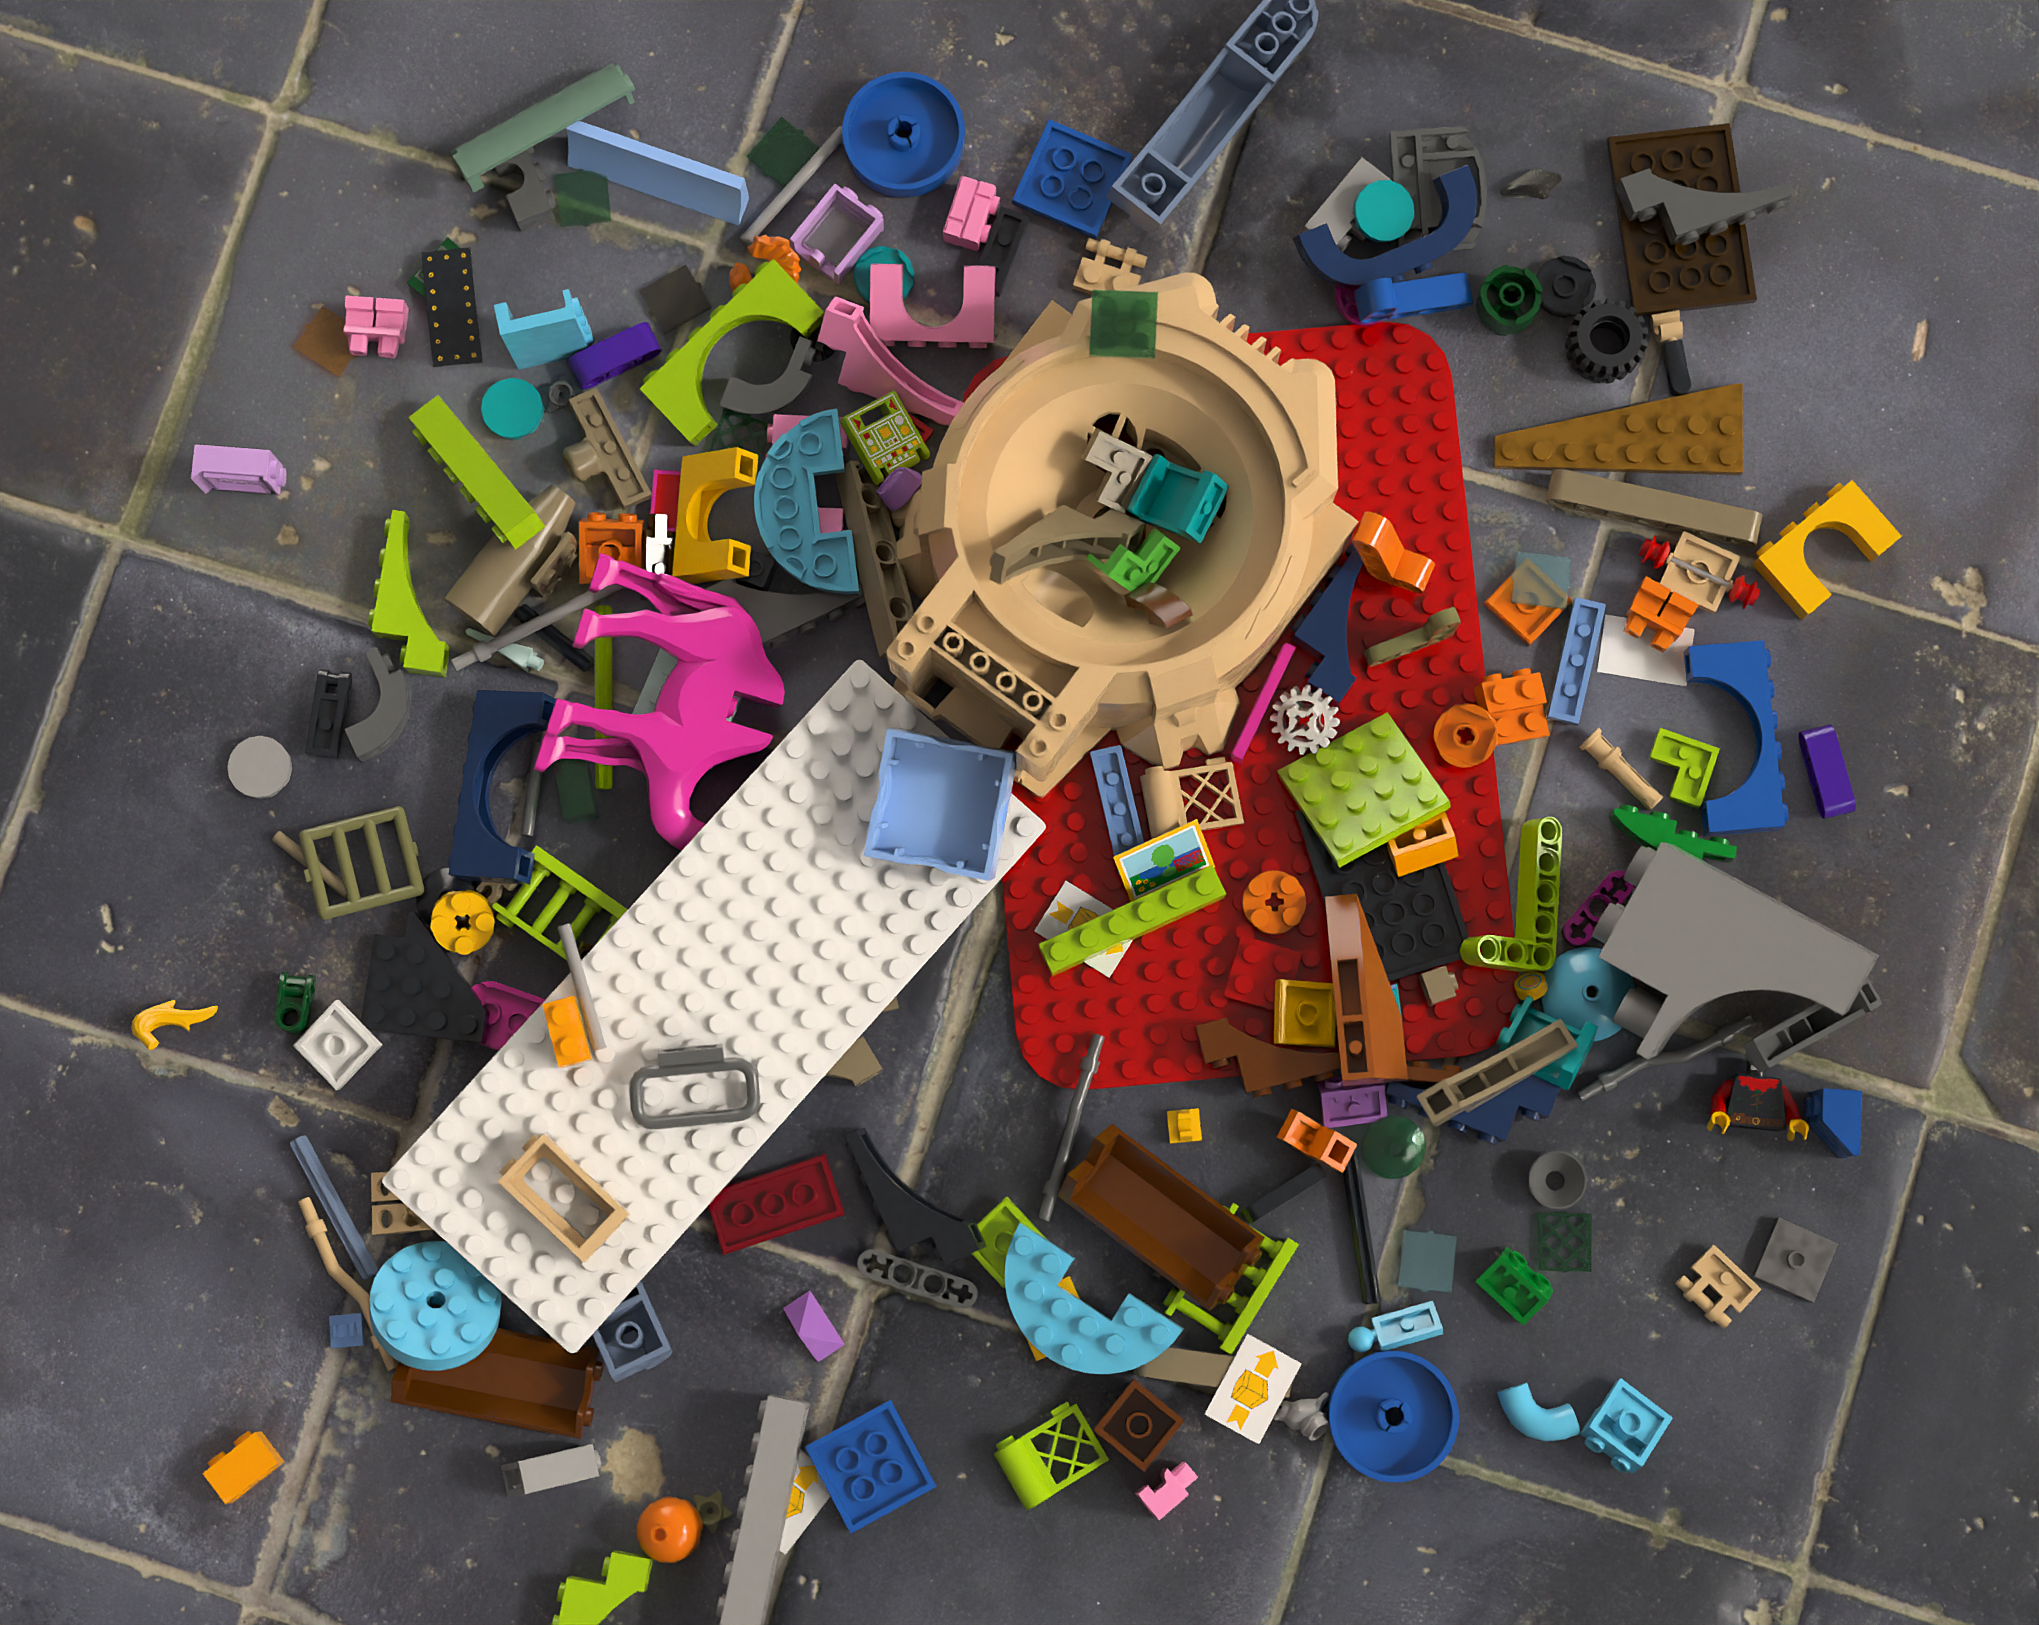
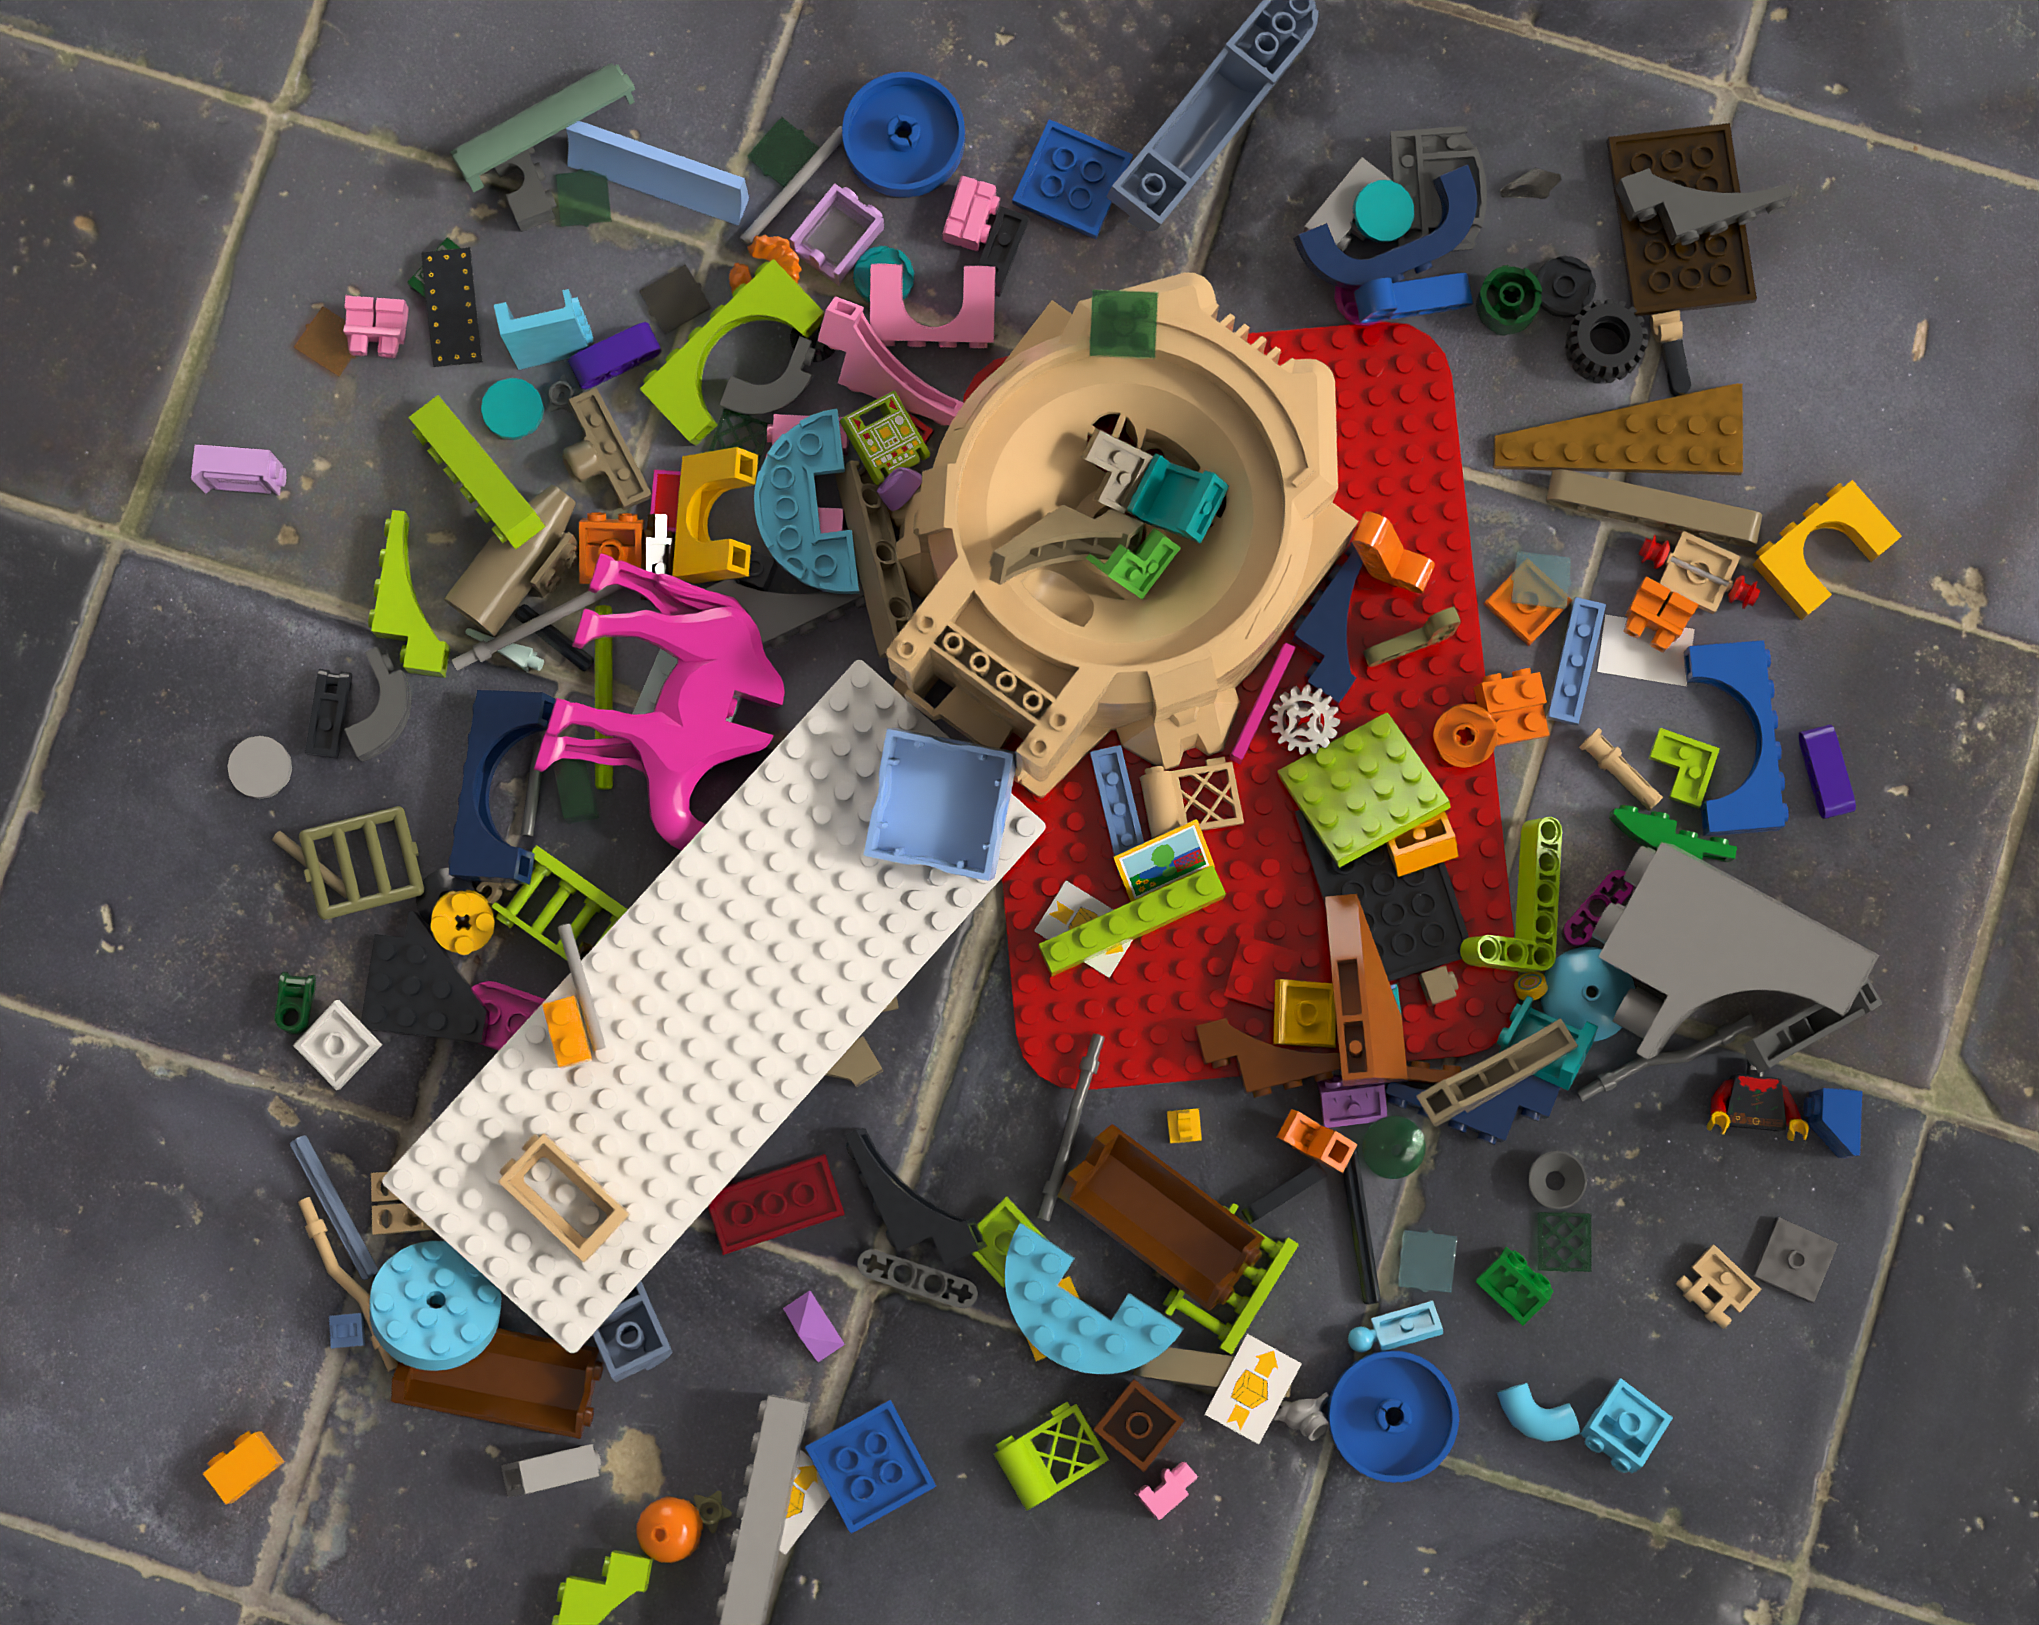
(164, 1015): yellow piece -> none
(693, 1061): dark grey bar -> none
(1099, 276): tan plate -> none
(1160, 605): reddish brown slope -> none
(1262, 916): orange plate -> none

